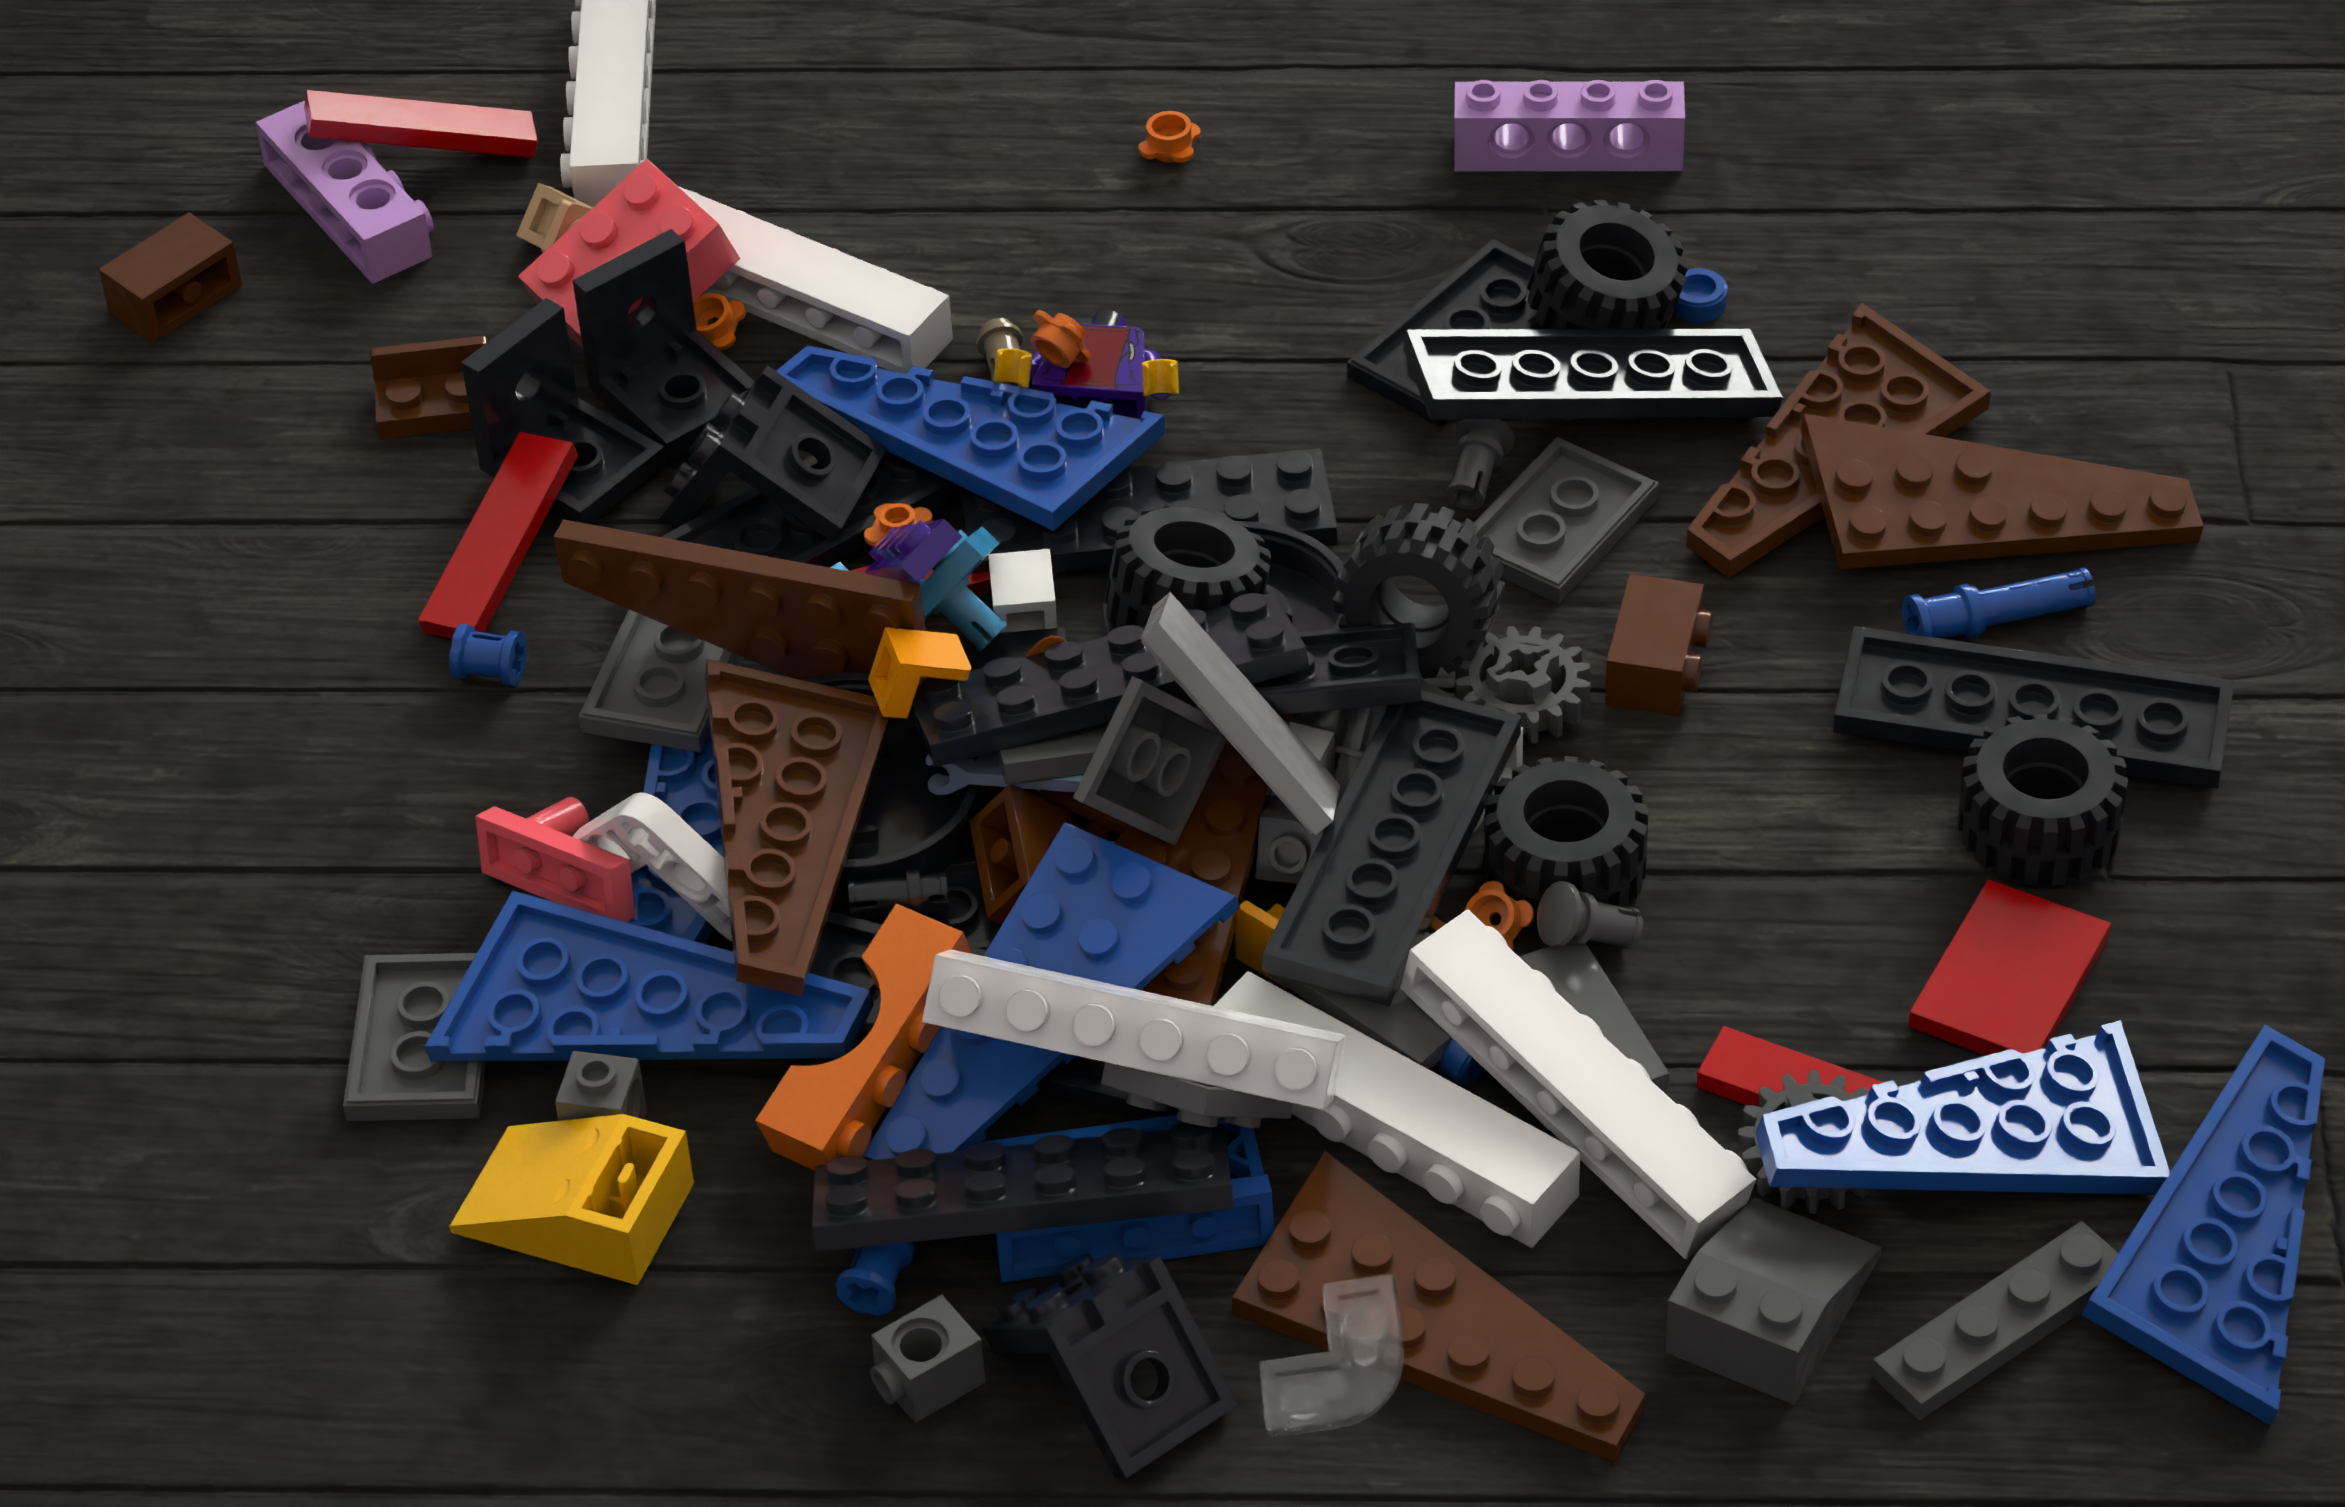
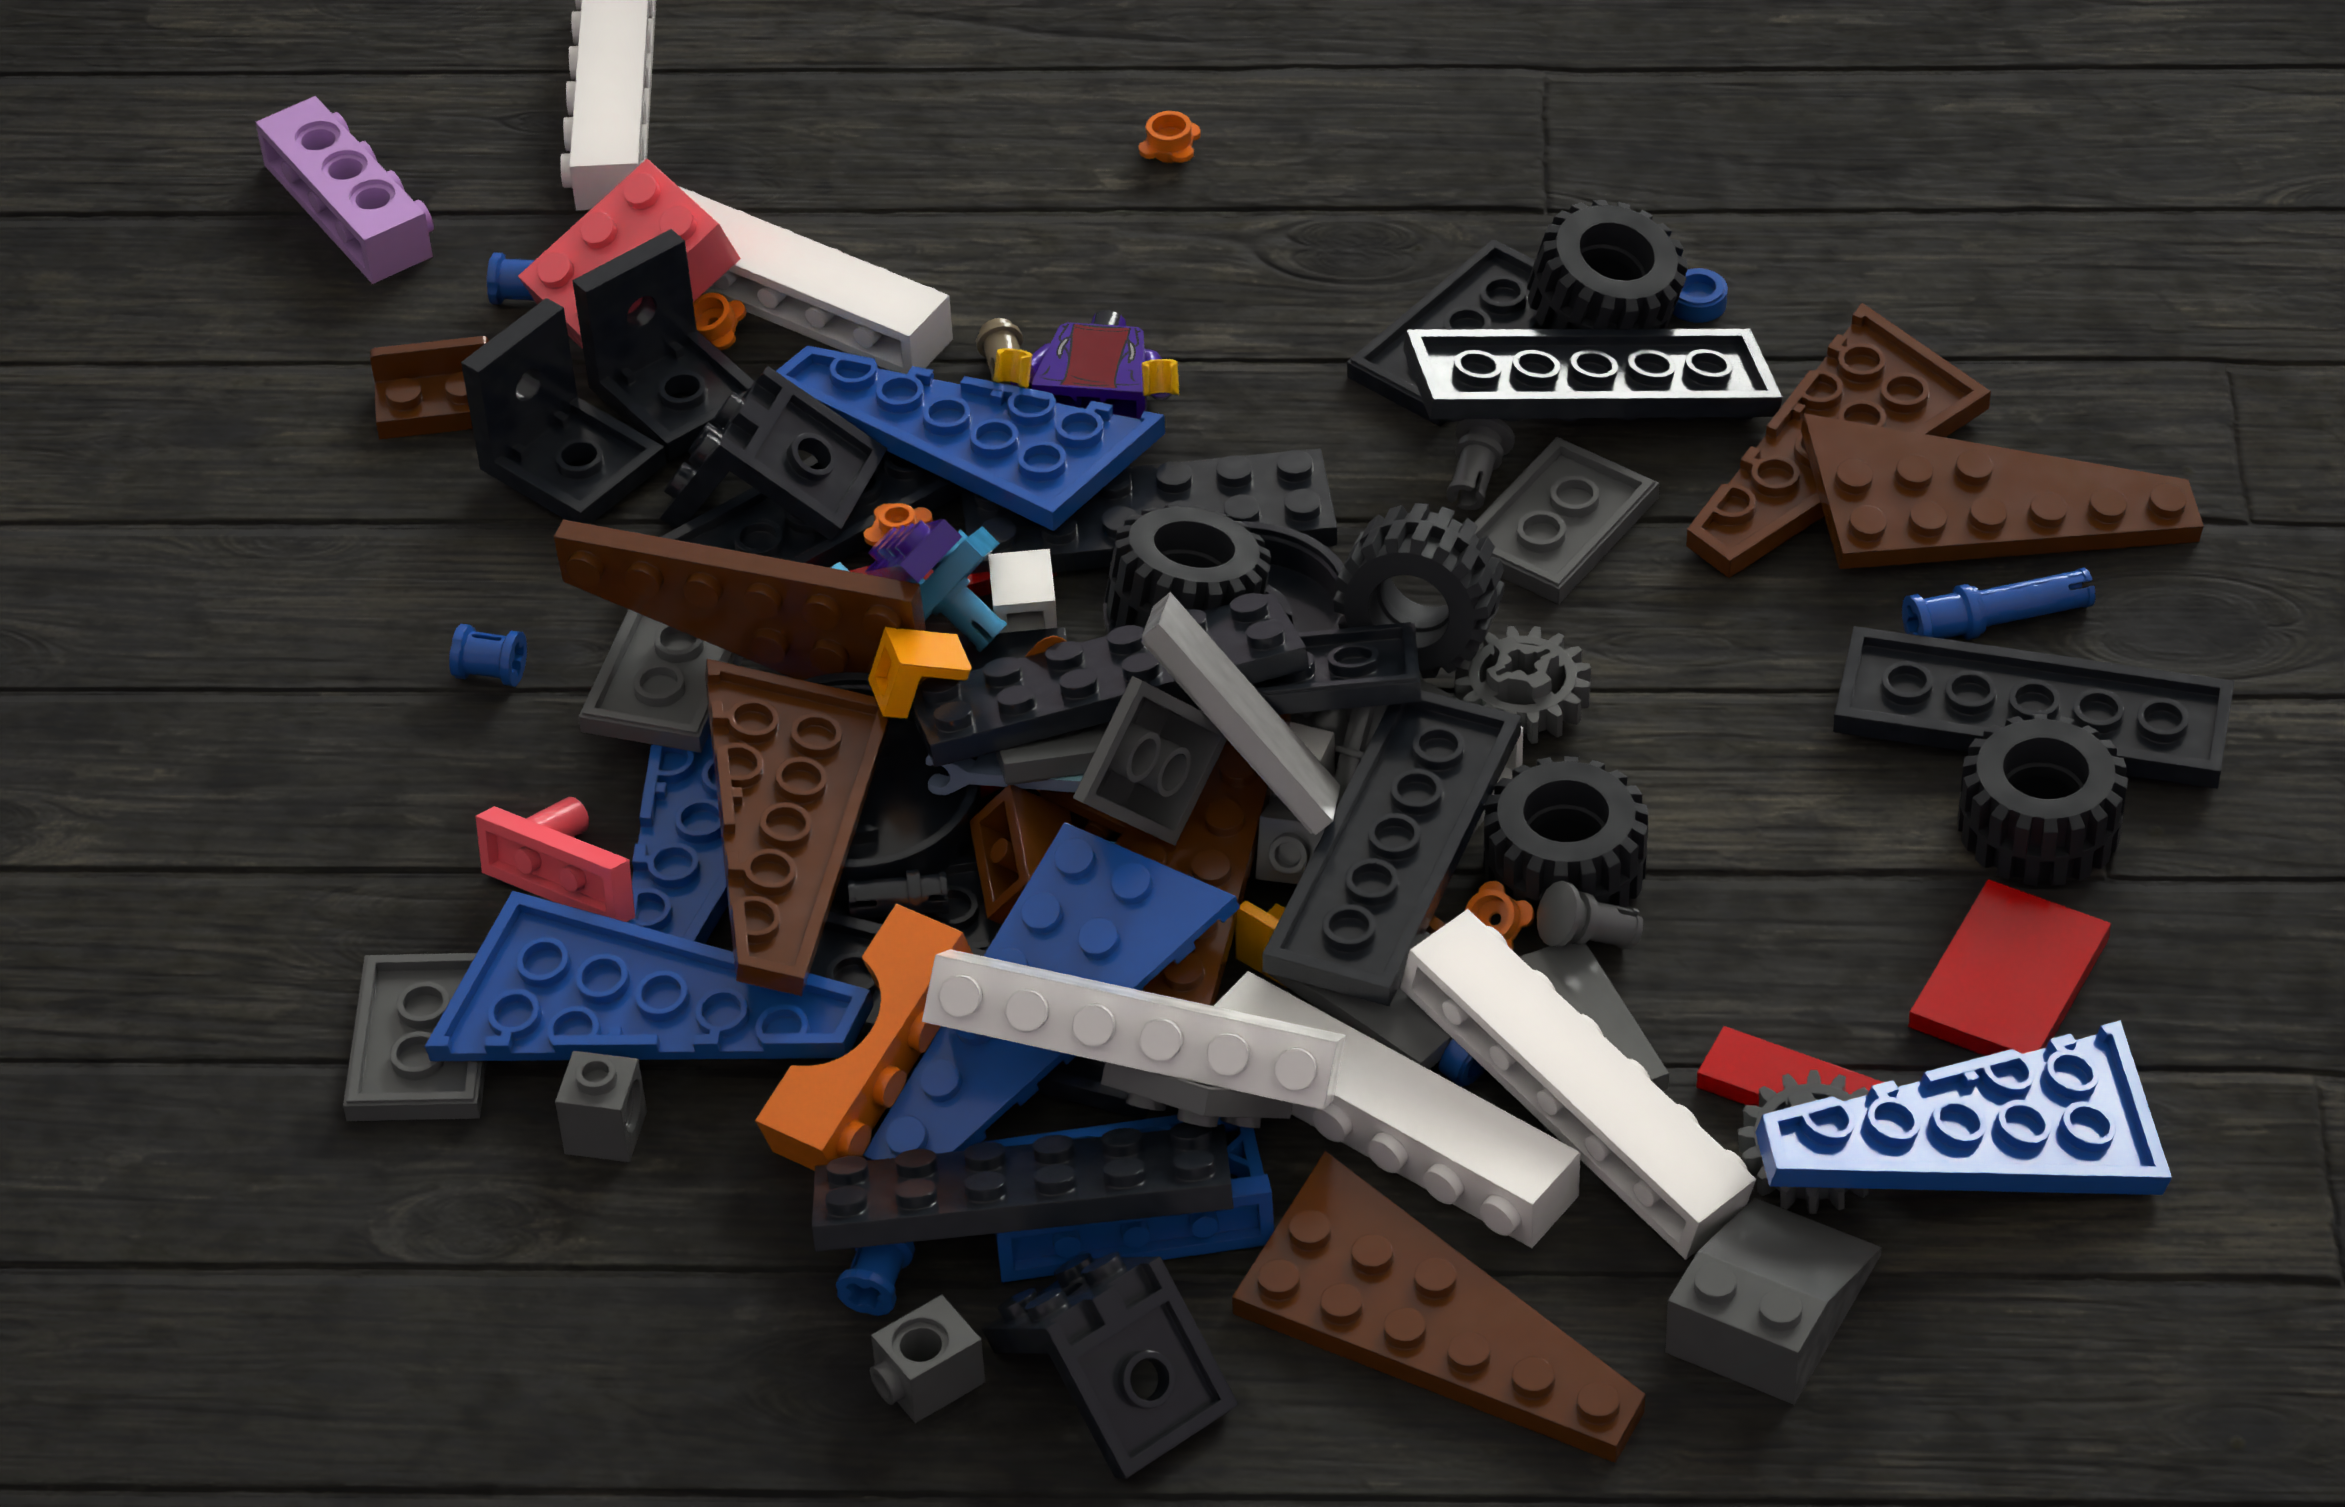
(170, 277): reddish brown brick -> none
(420, 124): tile -> none
(499, 535): red tile -> none
(504, 280): none -> blue bush
(550, 216): tan bracket -> none
(581, 1193): yellow slope -> none
(654, 835): white beam -> none
(1059, 339): orange plate -> none
(1350, 1378): clear plate -> none
(1569, 126): lavender brick -> none
(1656, 645): reddish brown brick -> none
(1995, 1322): dark grey plate -> none
(2221, 1241): blue wing -> none

